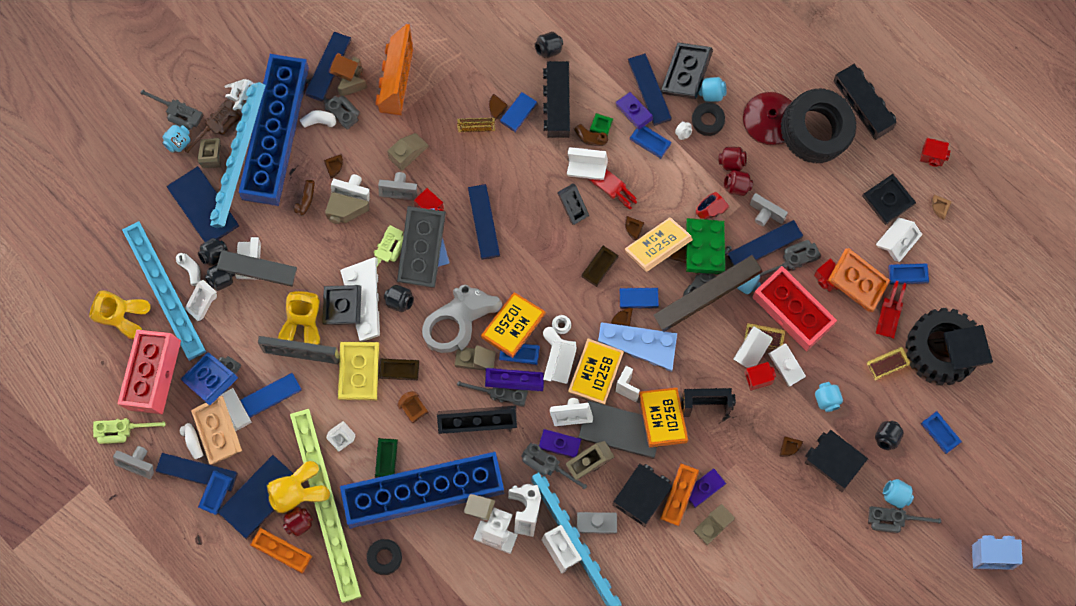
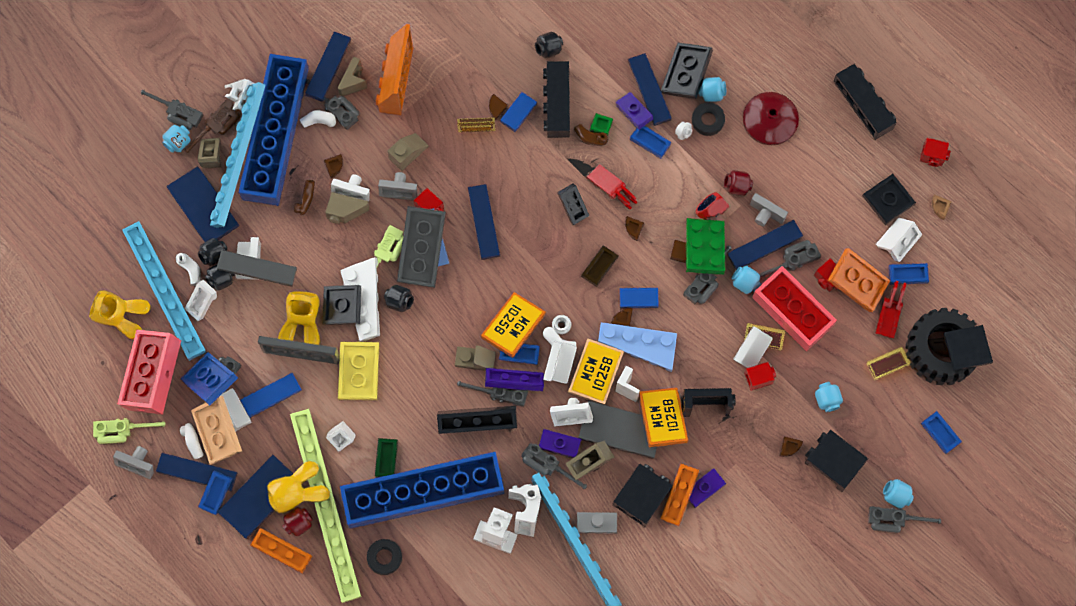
(343, 67): dark orange tile -> none
(399, 369): dark brown tile -> none
(412, 406): dark orange tile -> none
(464, 308): light grey animal -> none
(479, 507): slope -> none
(561, 548): white panel -> none
(587, 163): white panel -> none
(658, 244): tile -> none
(708, 293): dark brown tile -> none
(714, 524): dark tan slope -> none
(733, 158): dark red head -> none
(787, 364): white tile -> none
(834, 109): black tyre -> none
(889, 435): black head -> none
(997, 553): light blue brick -> none

